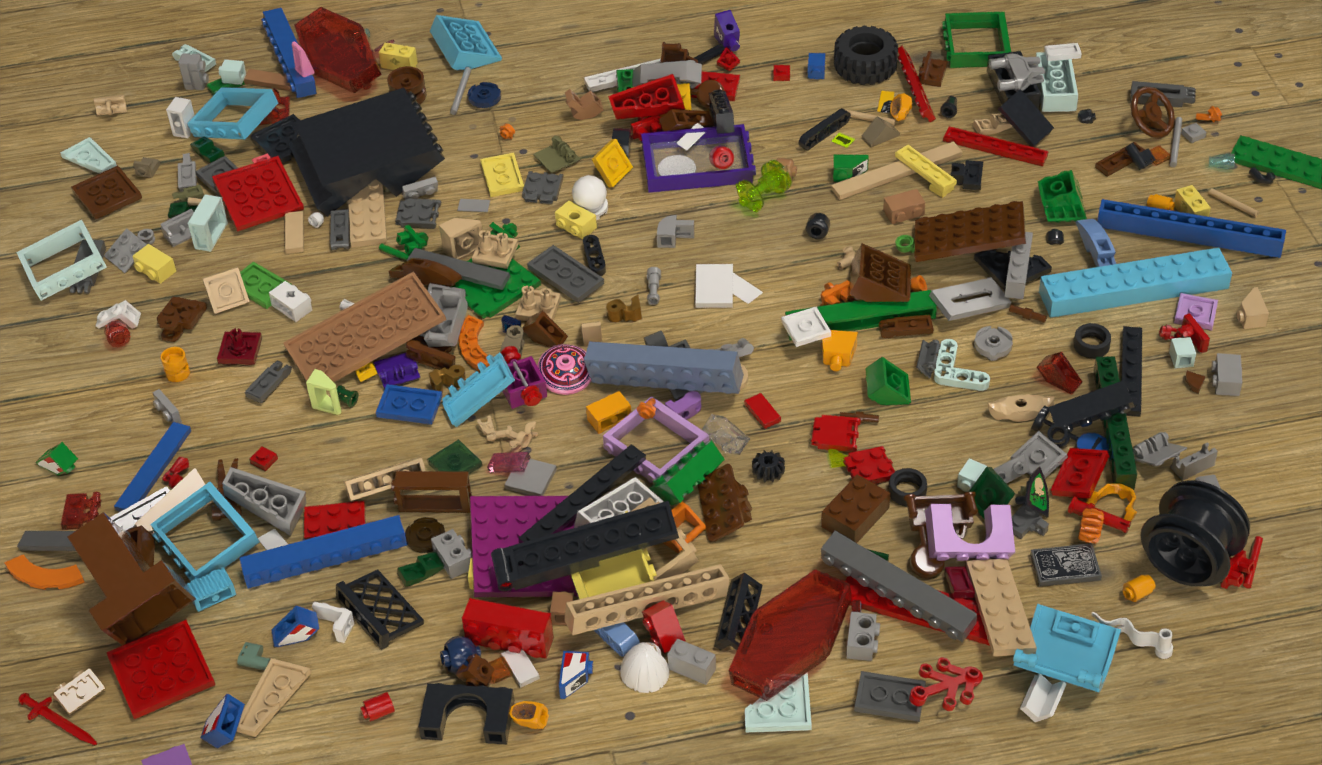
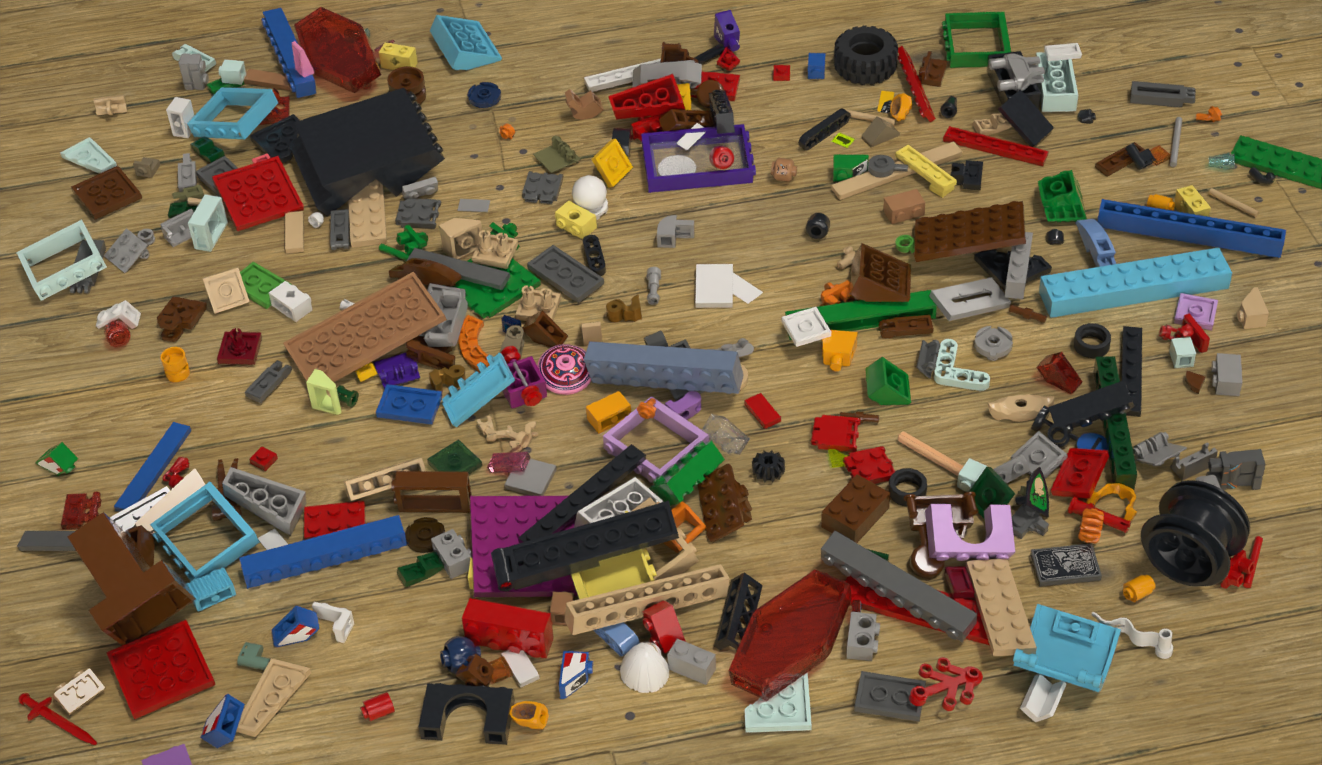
(41, 577): orange tile -> none
(154, 263): light yellow brick -> none
(168, 410): light grey plate -> none
(365, 614): black fence -> none
(460, 91): light grey bar -> none
(502, 174): light yellow tile -> none
(624, 79): green hips -> none
(772, 179): clear neon green piece -> none
(884, 166): none -> dark grey piece
(918, 284): orange tile -> none
(930, 453): none -> light nougat axle
(1151, 113): reddish brown piece -> none
(1193, 133): light grey plate -> none
(1238, 469): none -> dark grey hips

